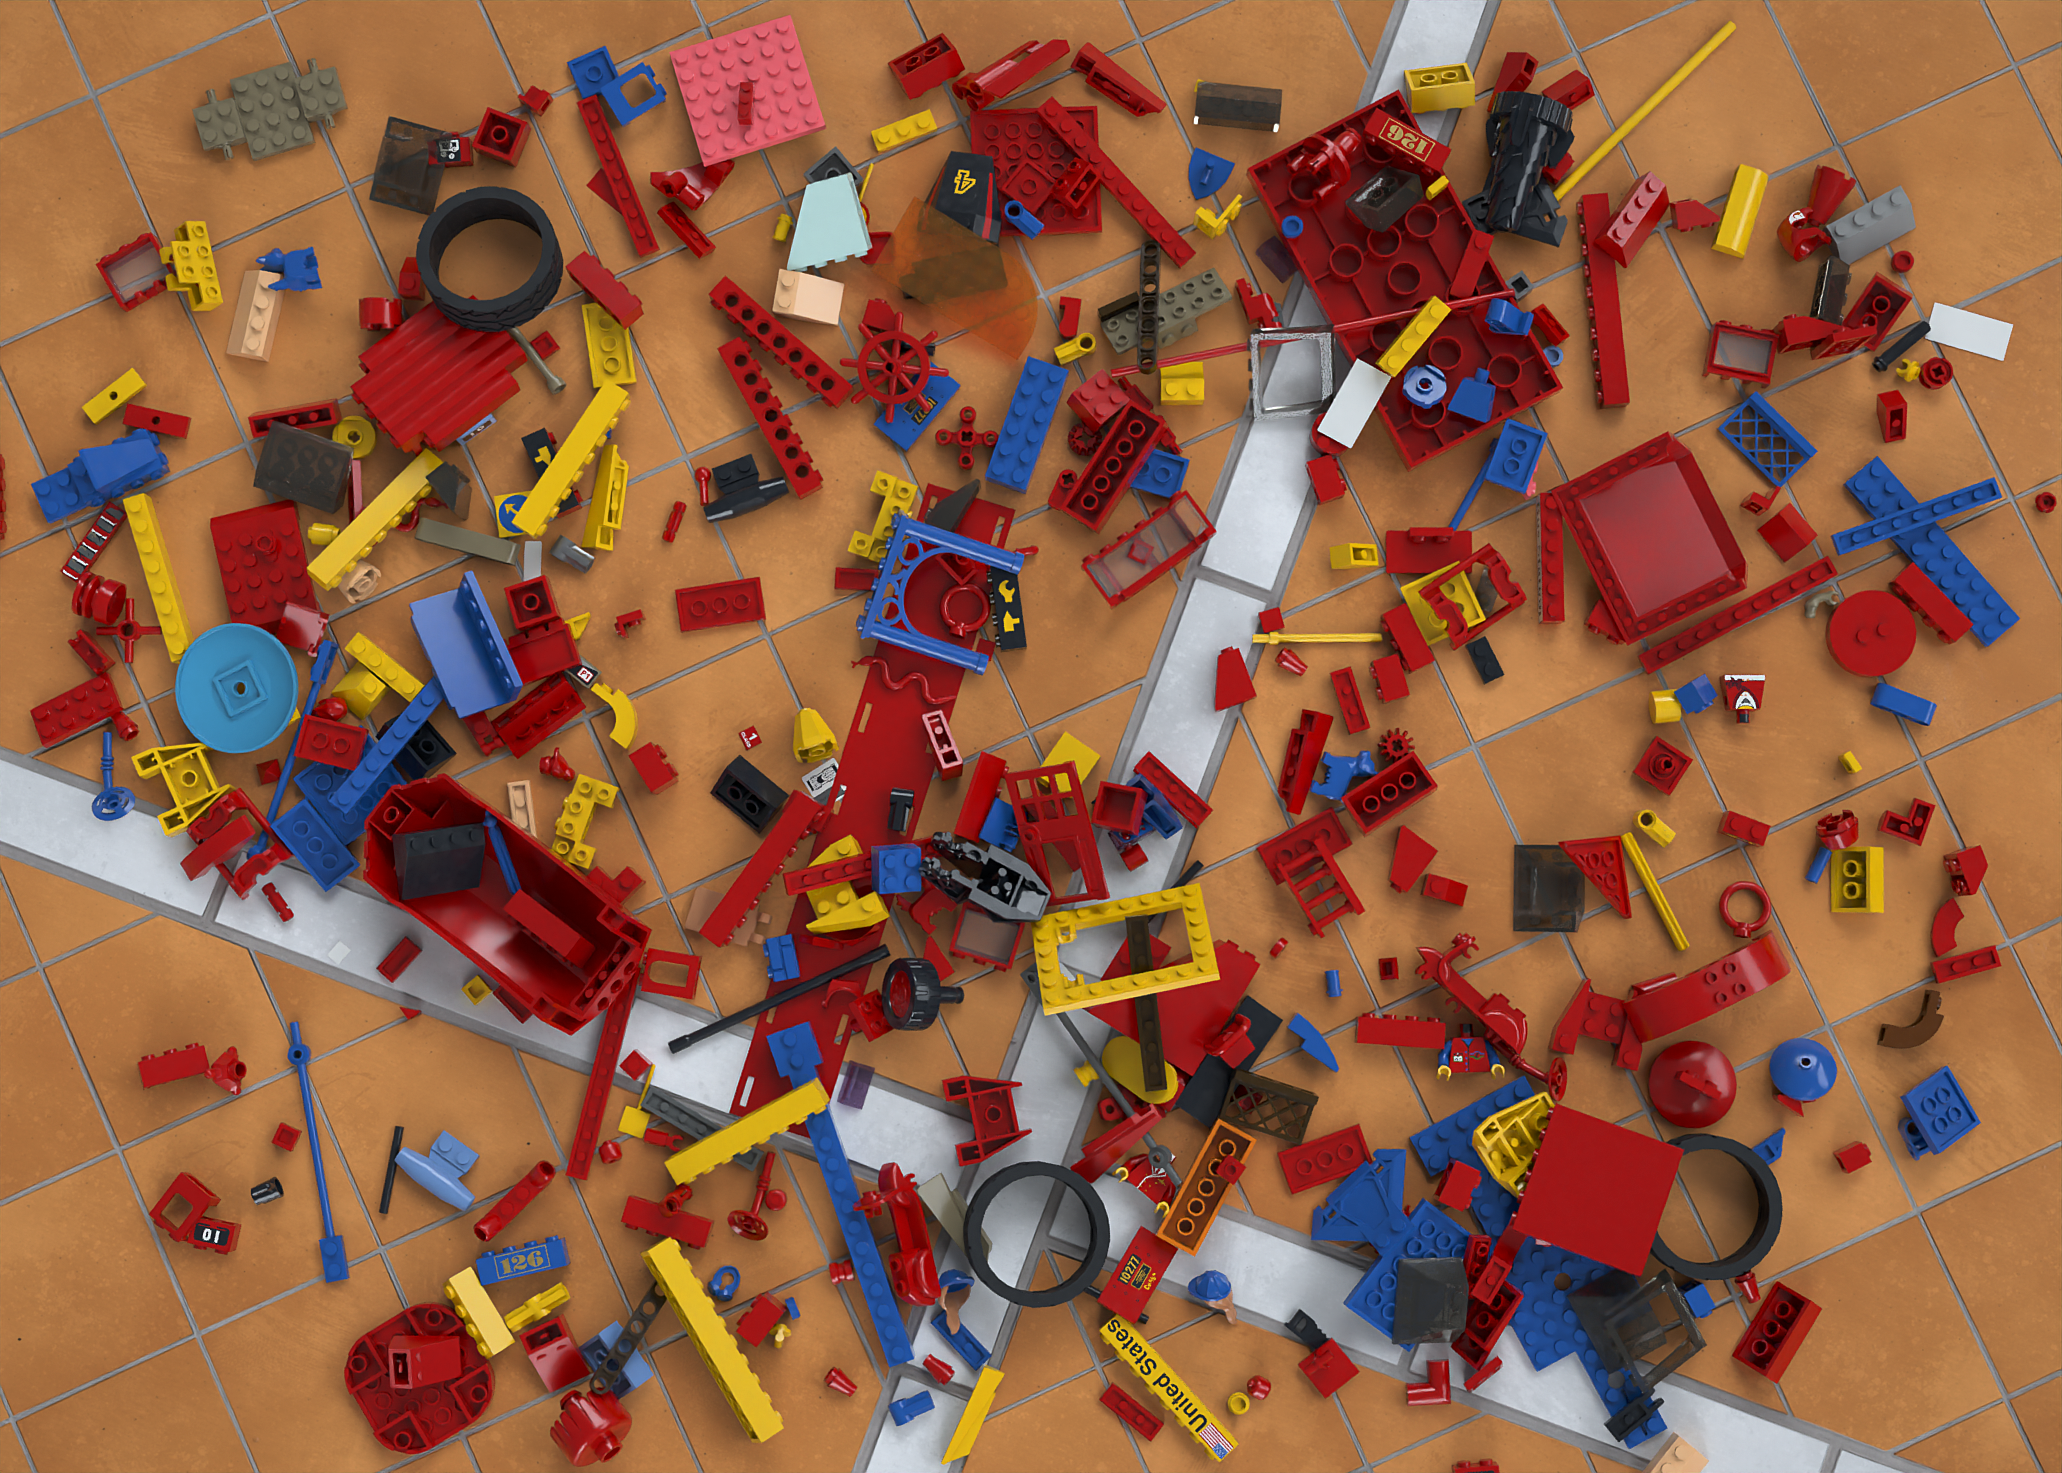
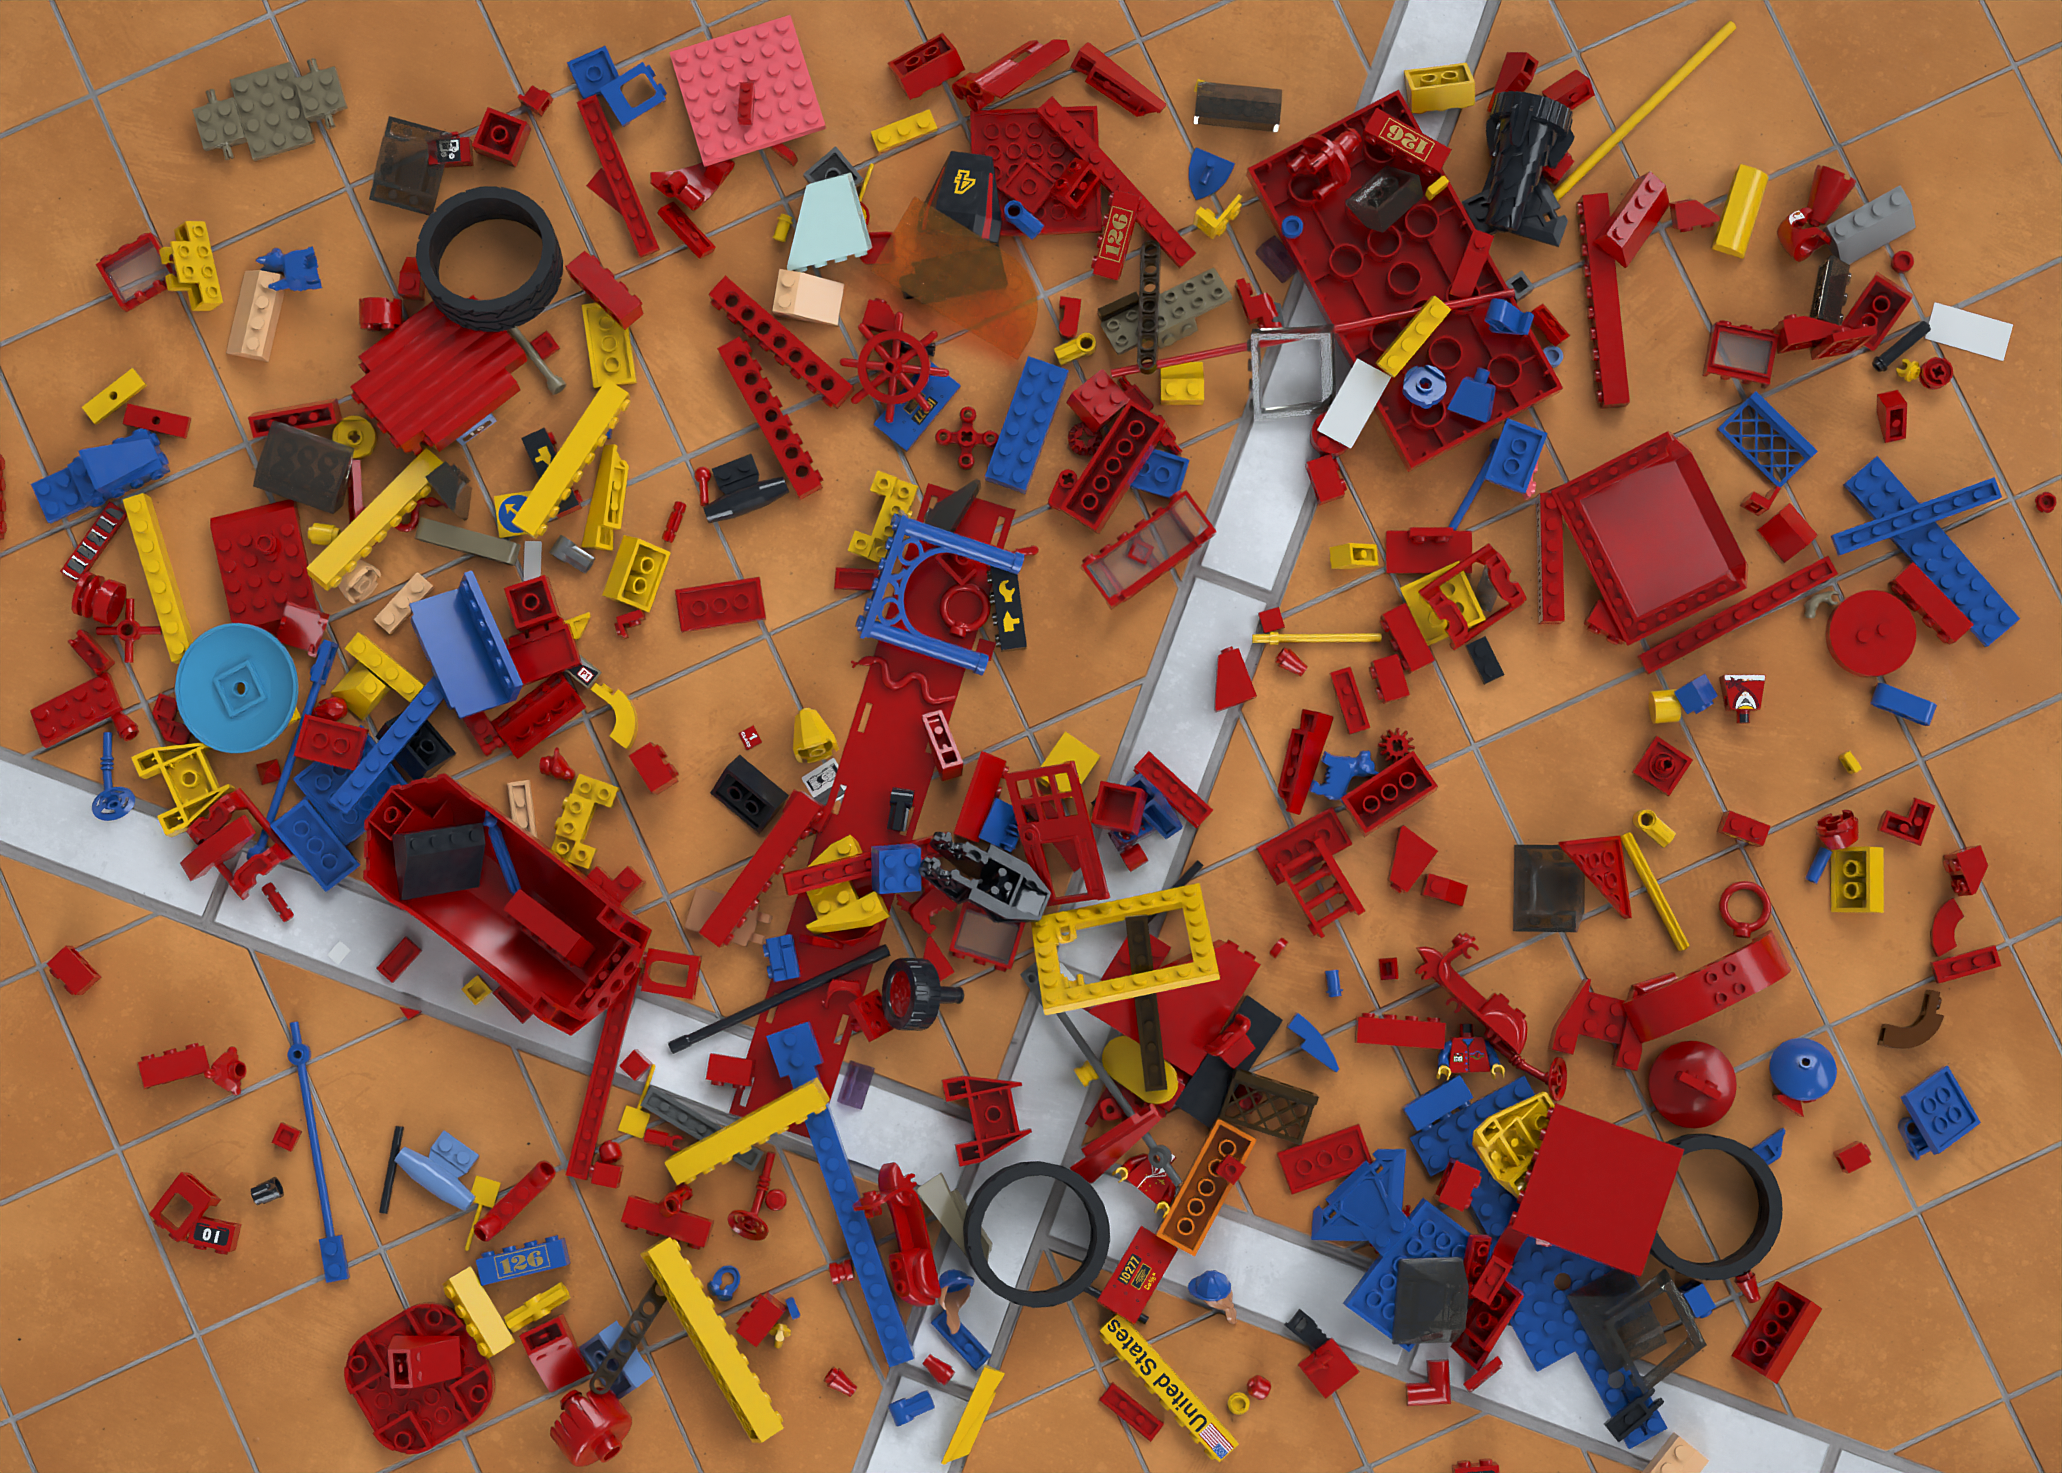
(73, 970): none -> red brick
(165, 713): none -> red tile
(398, 608): none -> light nougat plate
(486, 1193): none -> yellow piece
(606, 1174): none -> red brick
(636, 573): none -> yellow slope
(730, 1070): none -> red brick
(785, 153): none -> red tile
(1095, 1114): none -> red sticker
(1117, 234): none -> red brick
(1438, 1103): none -> blue brick

